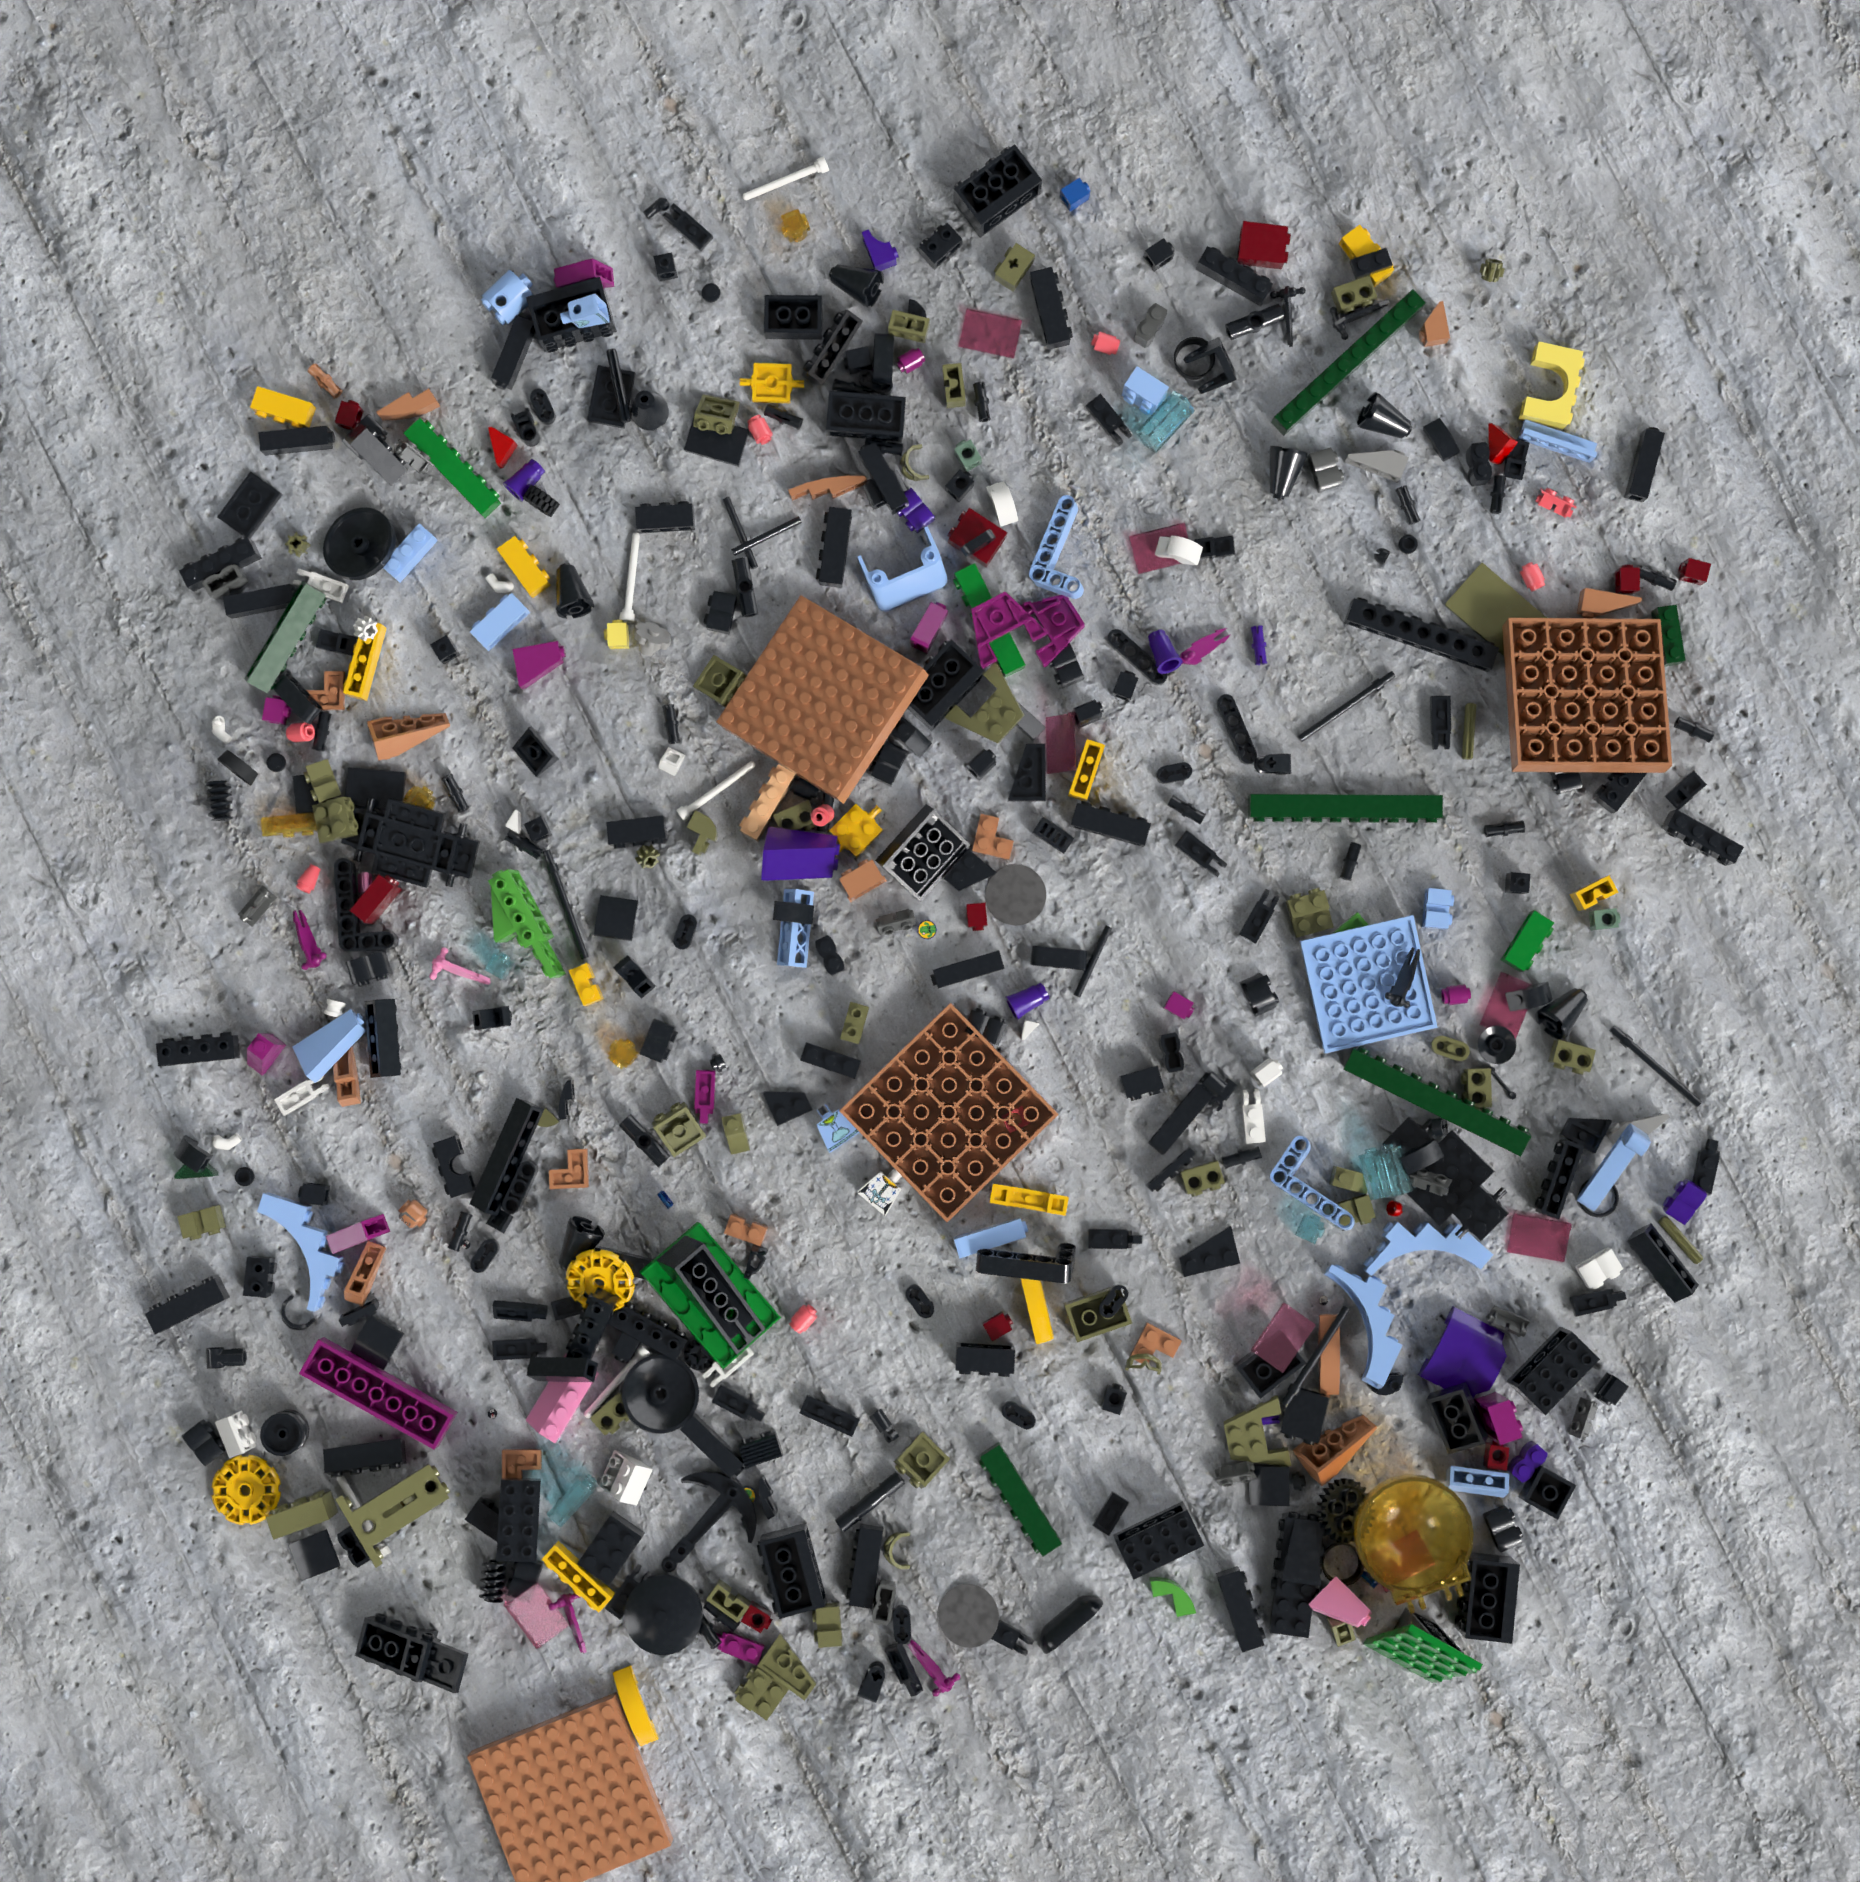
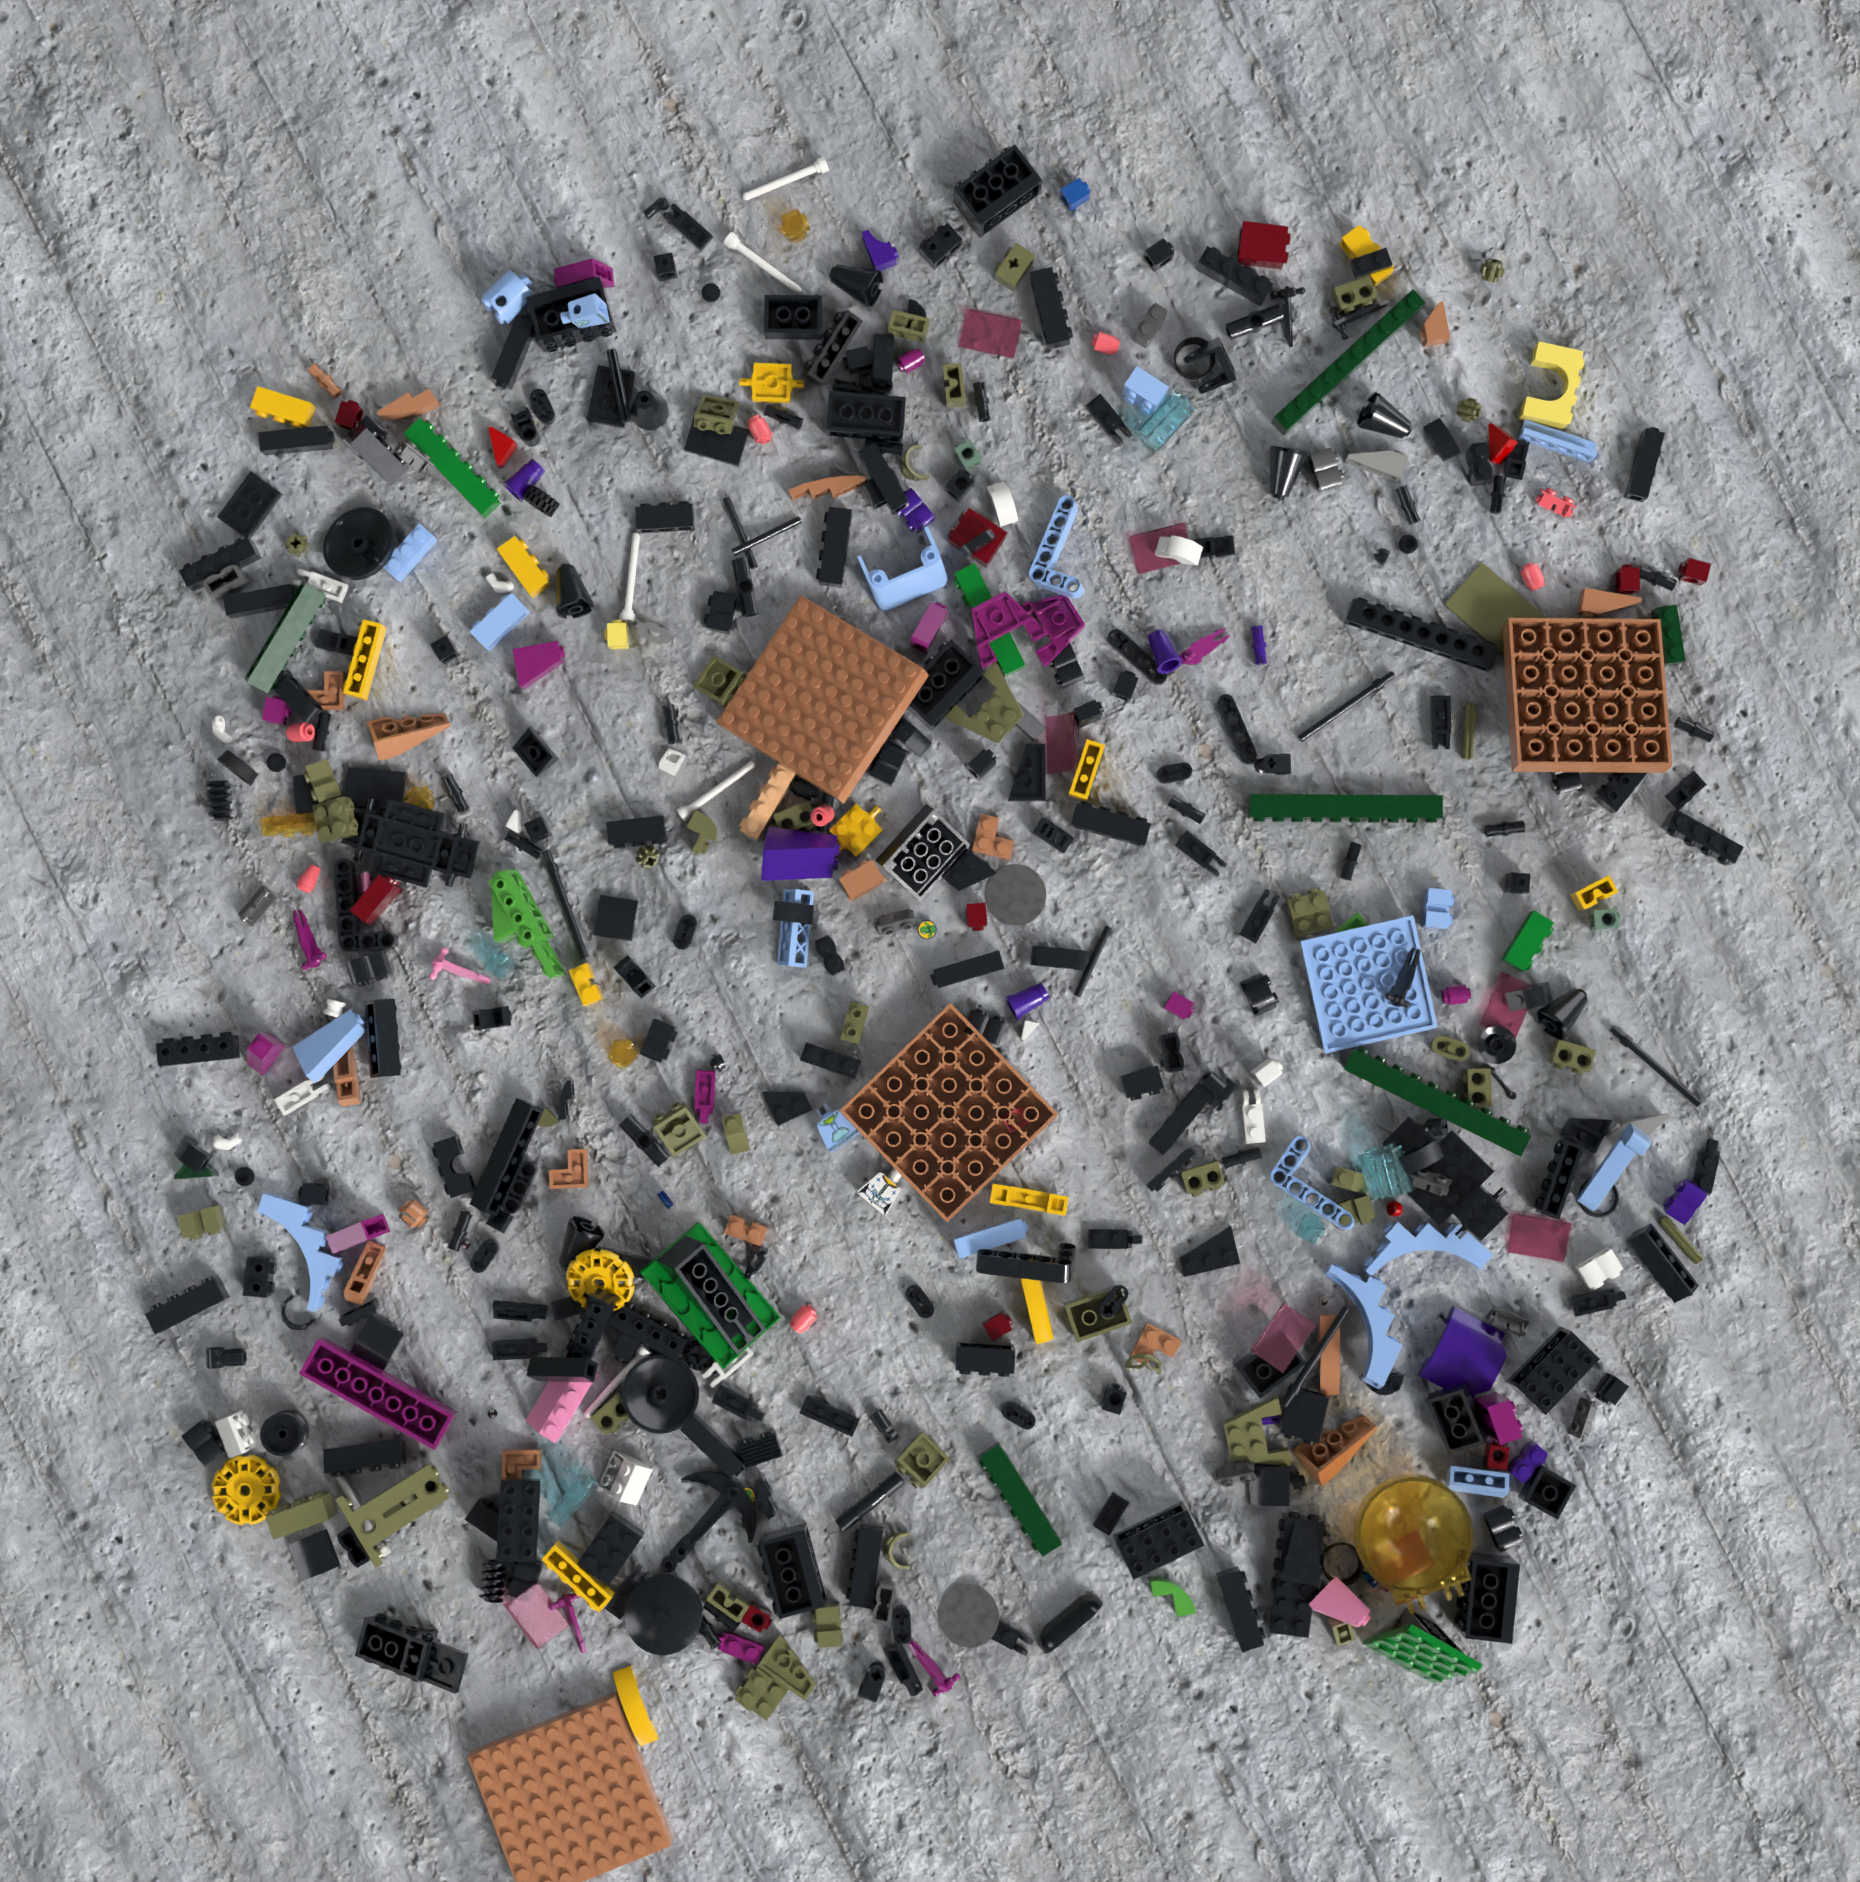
(365, 628): white gear -> none
(733, 242): none -> white piece
(1336, 1496): black gear -> none
(1469, 409): none -> olive gear

